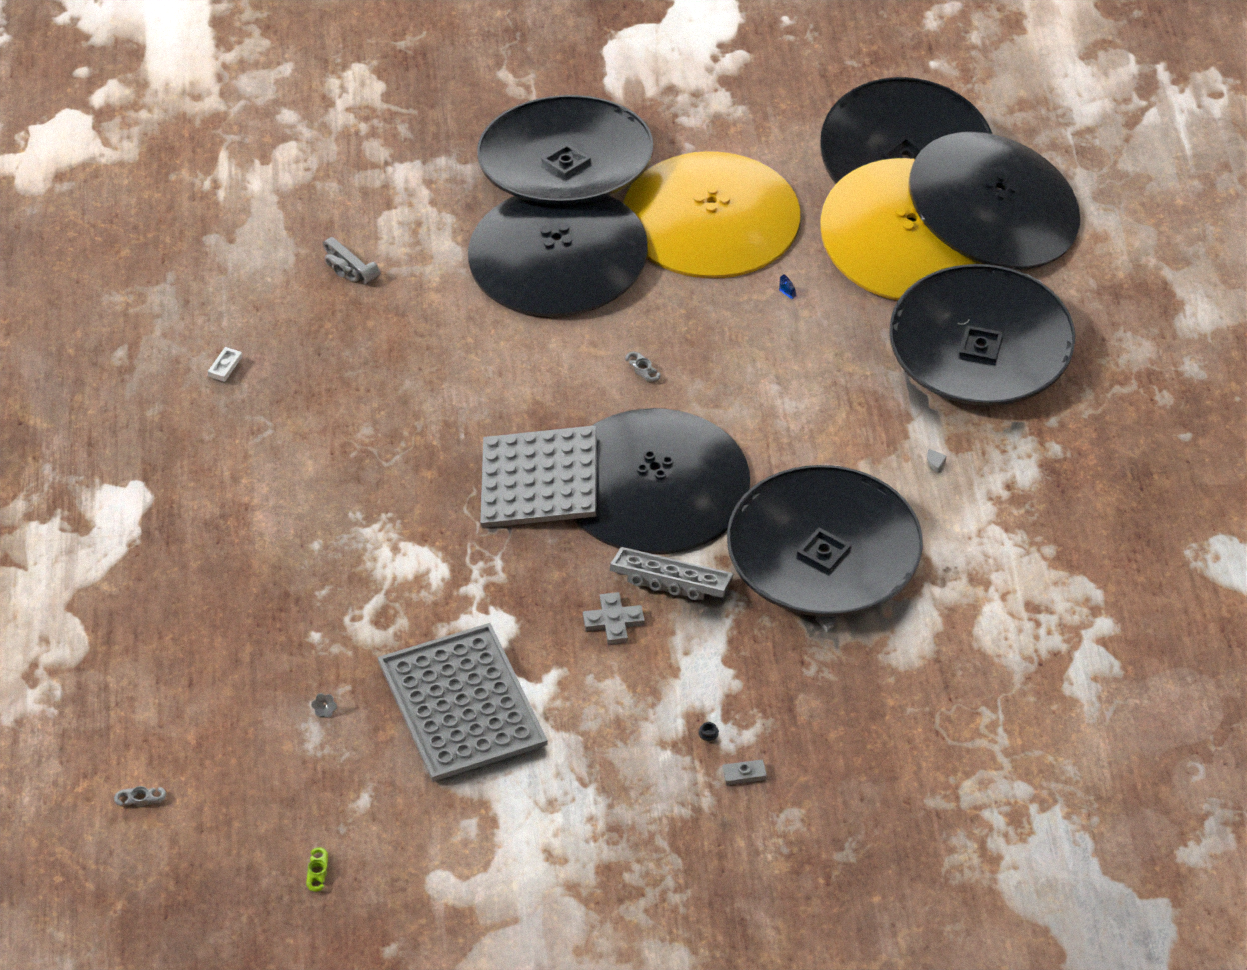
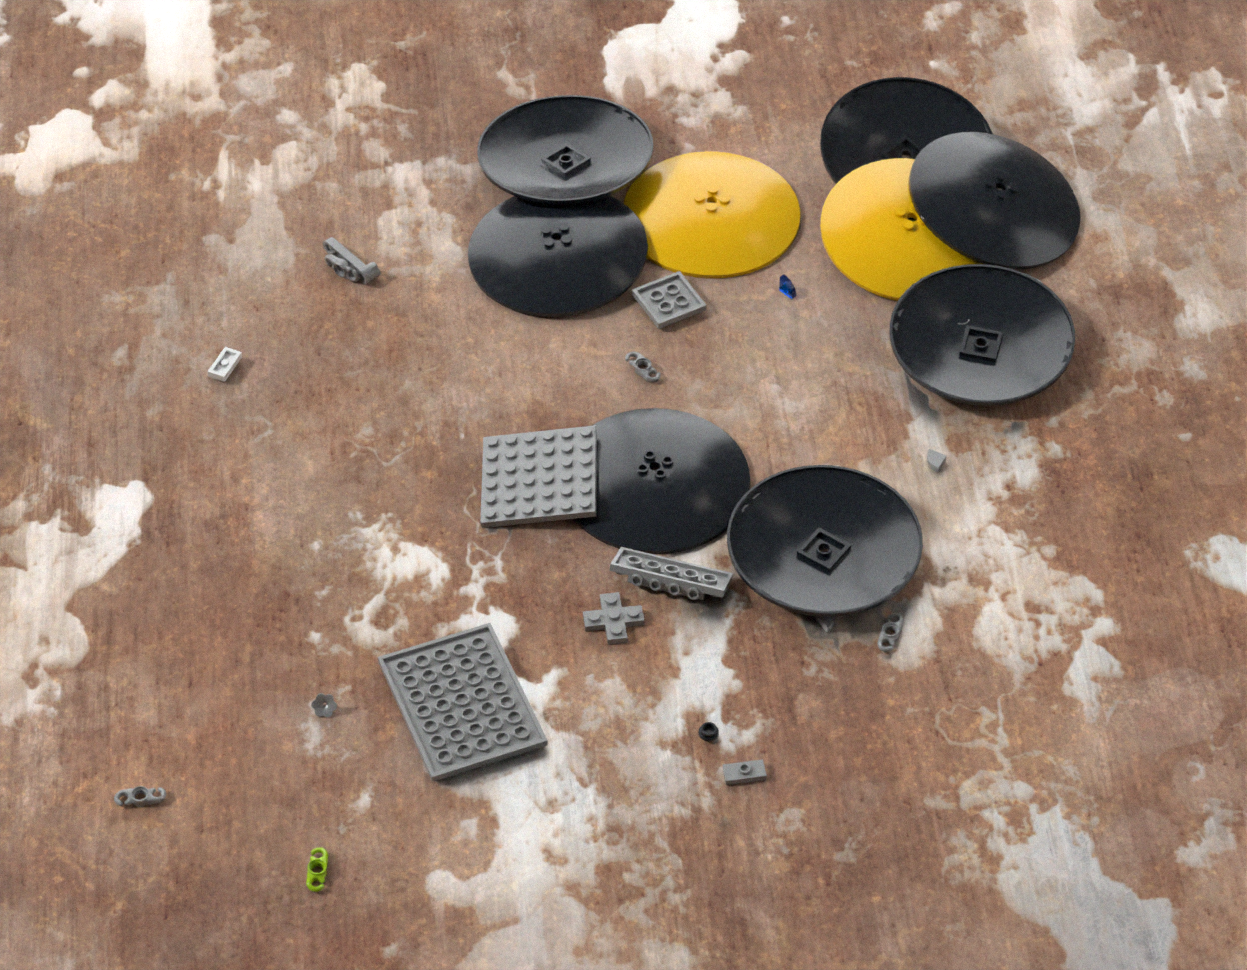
(669, 299): none -> light grey plate
(896, 626): none -> light grey piece

